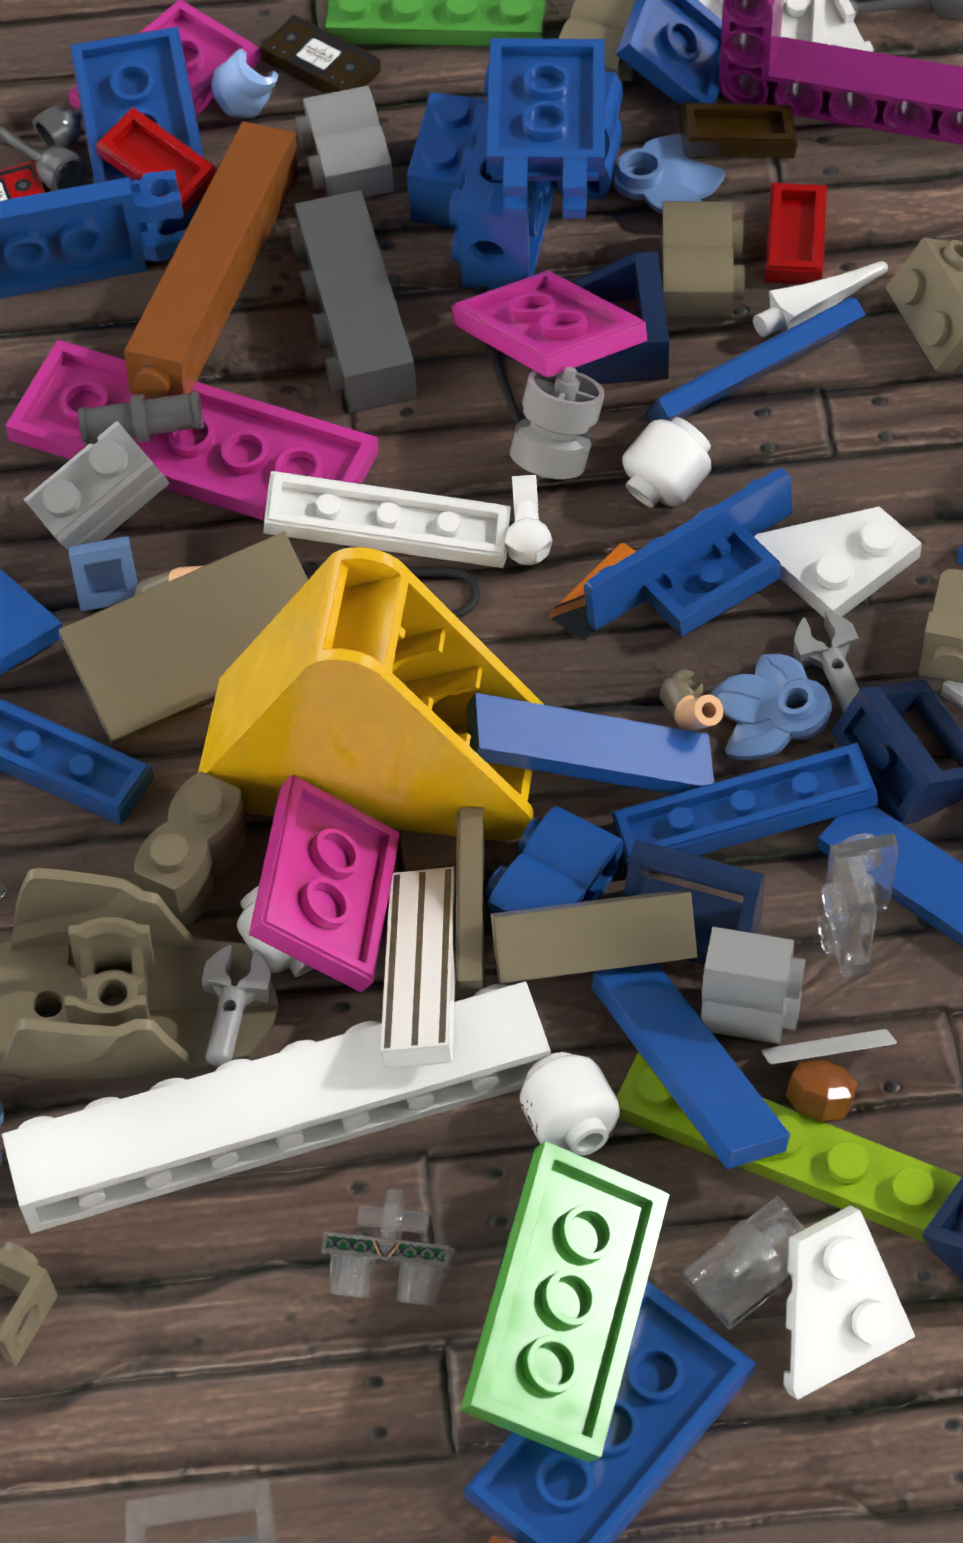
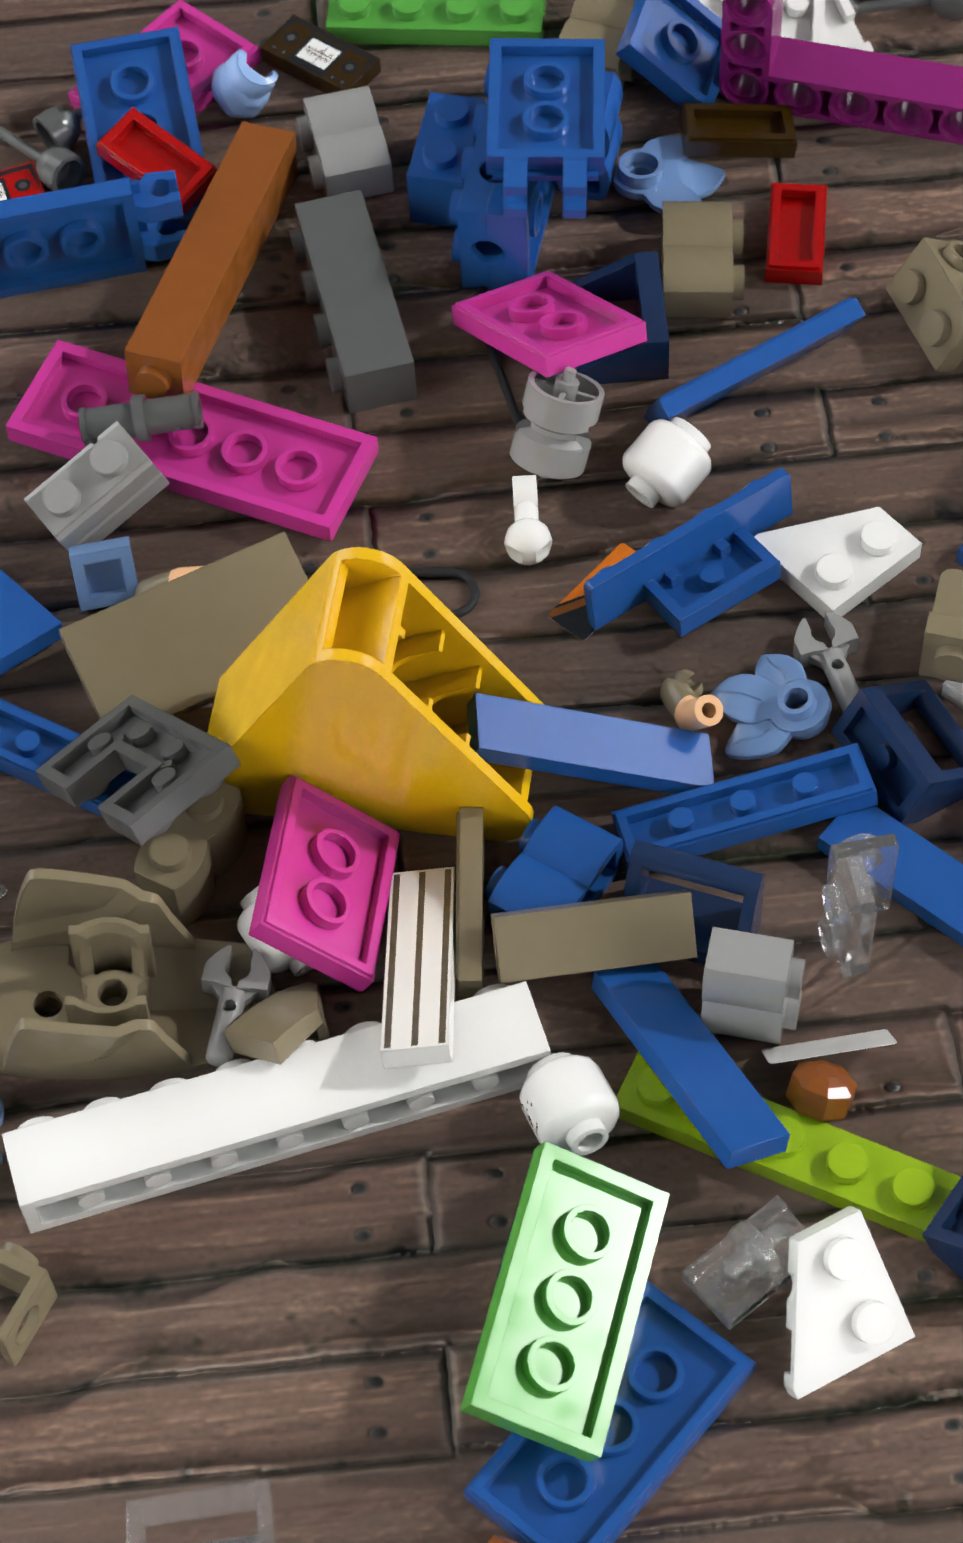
(168, 755): none -> dark grey plate
(280, 1024): none -> dark tan slope
(386, 519): white tile -> none
(420, 1263): clear hips -> none
(800, 302): white piece -> none

